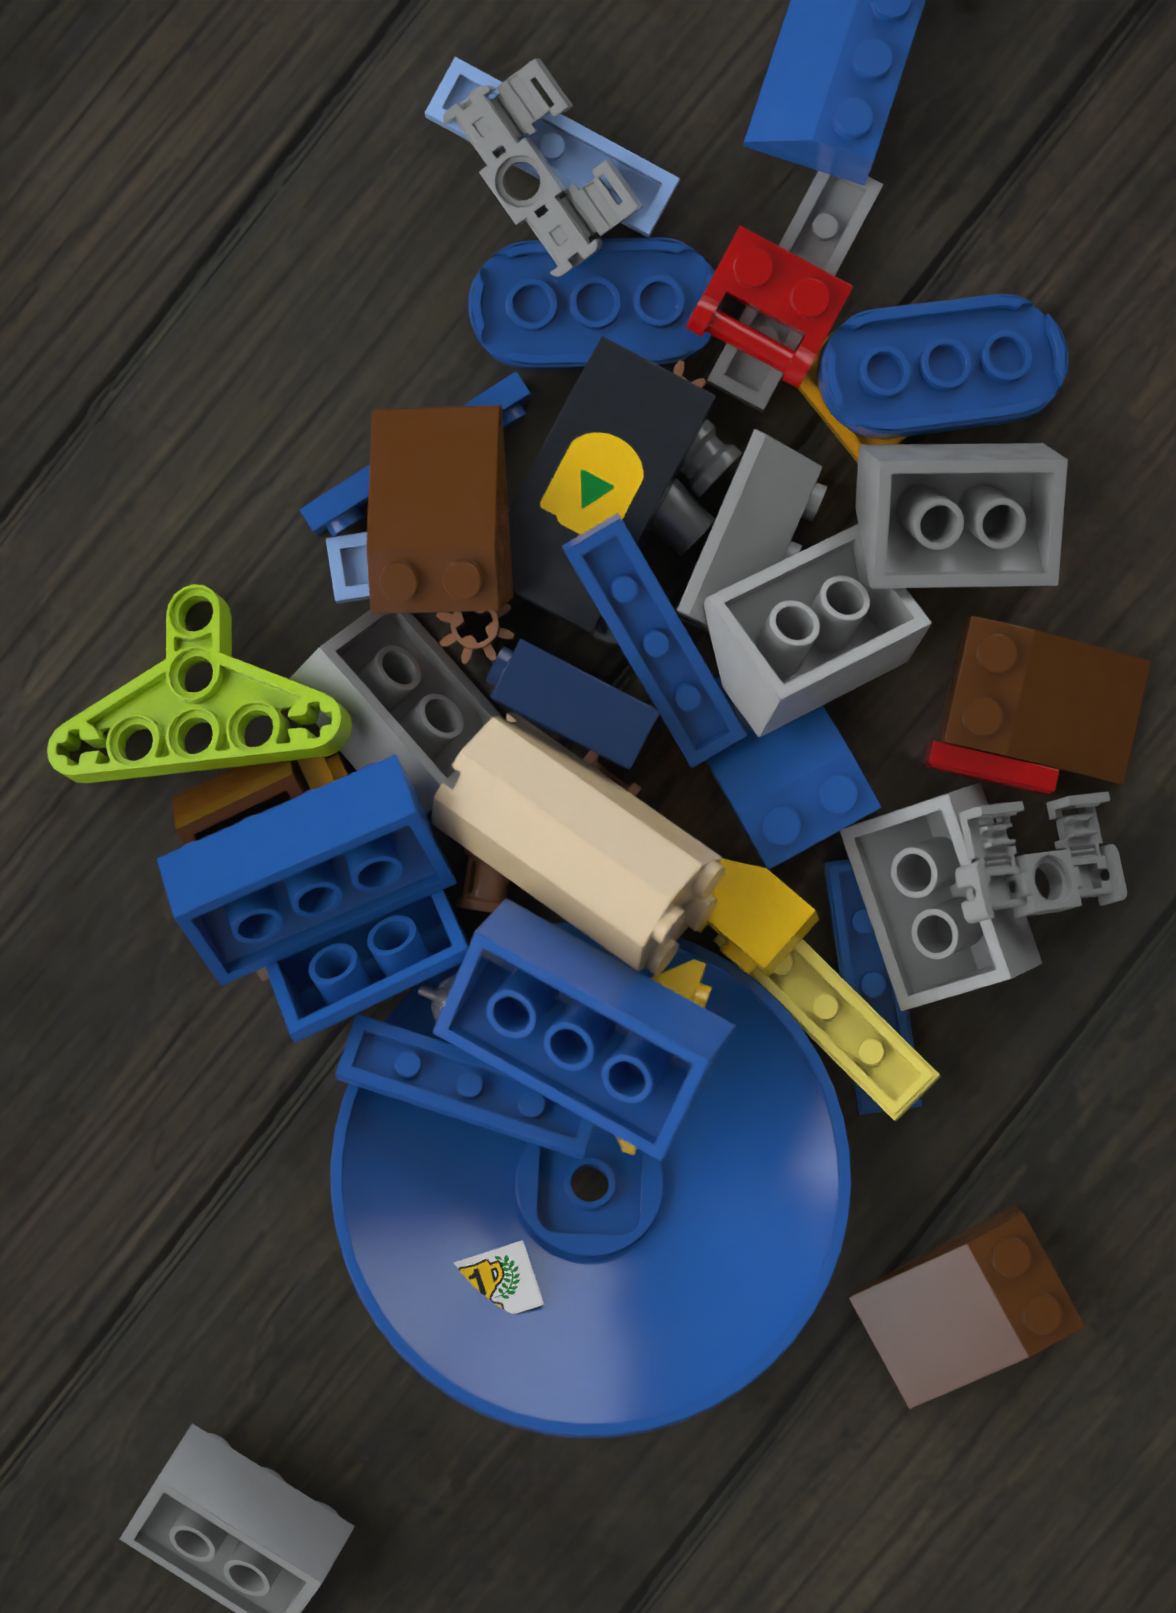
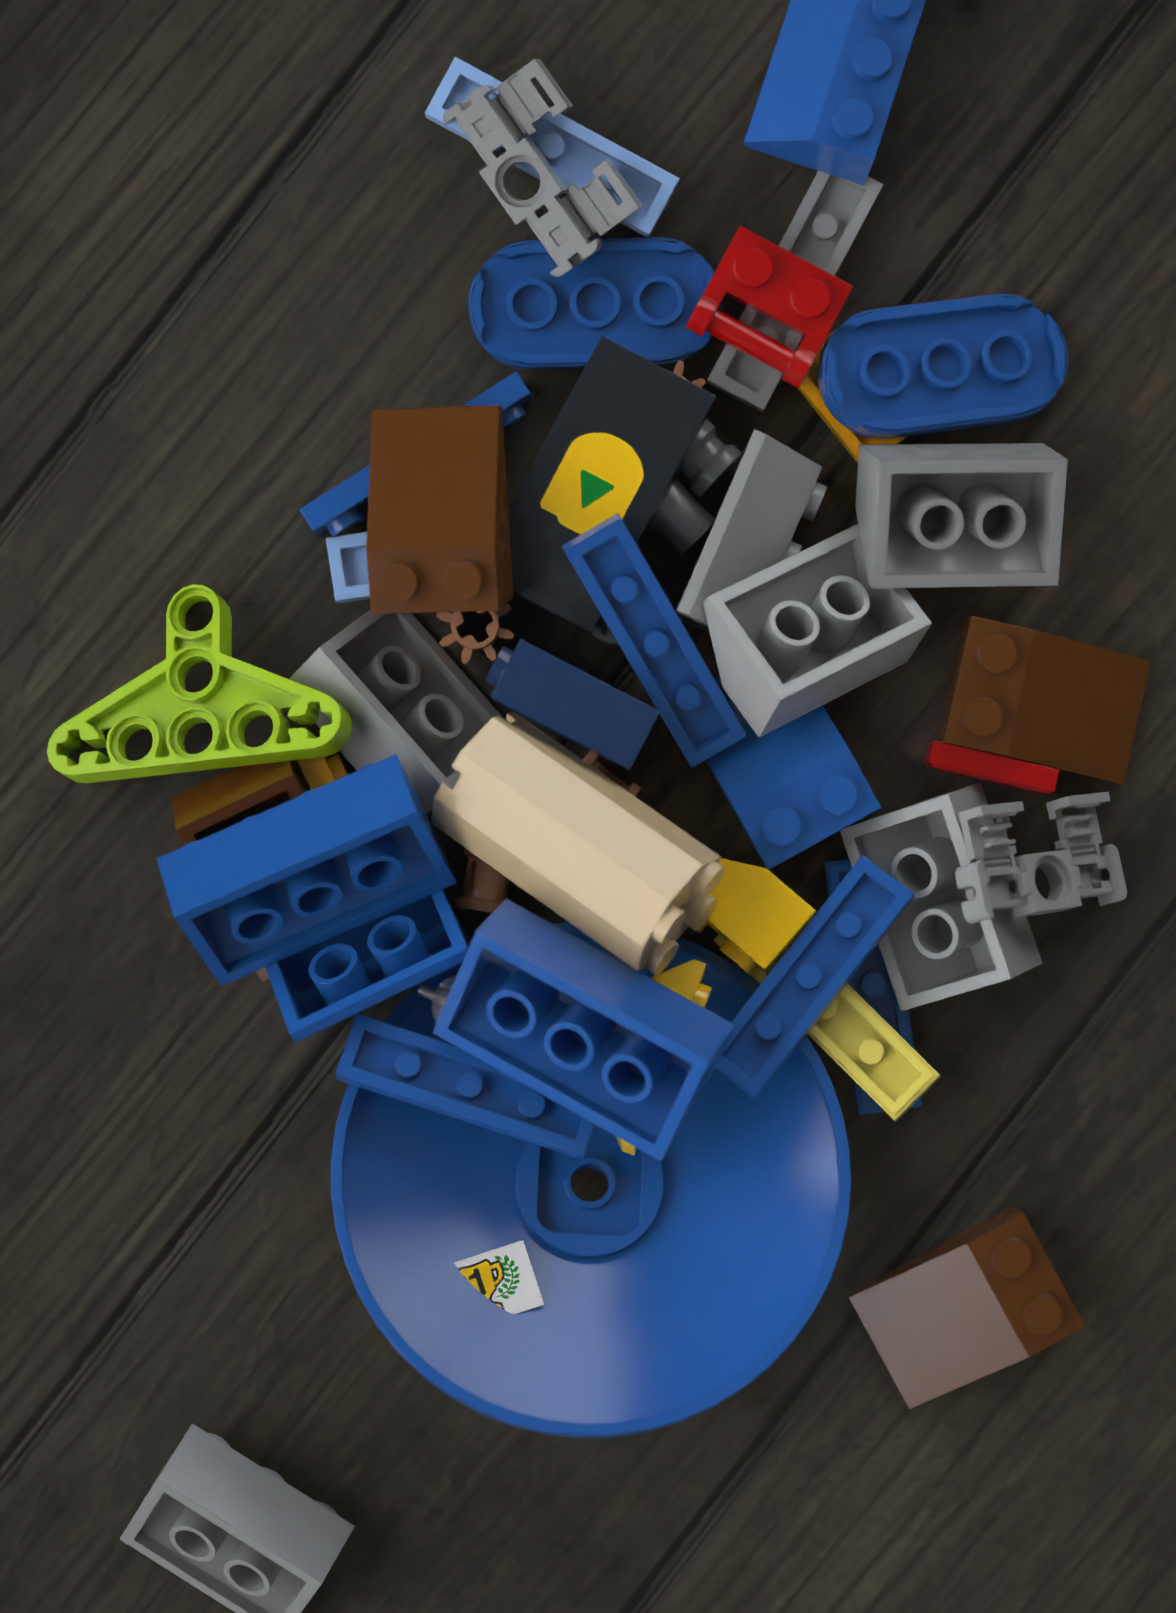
(811, 975): none -> blue plate

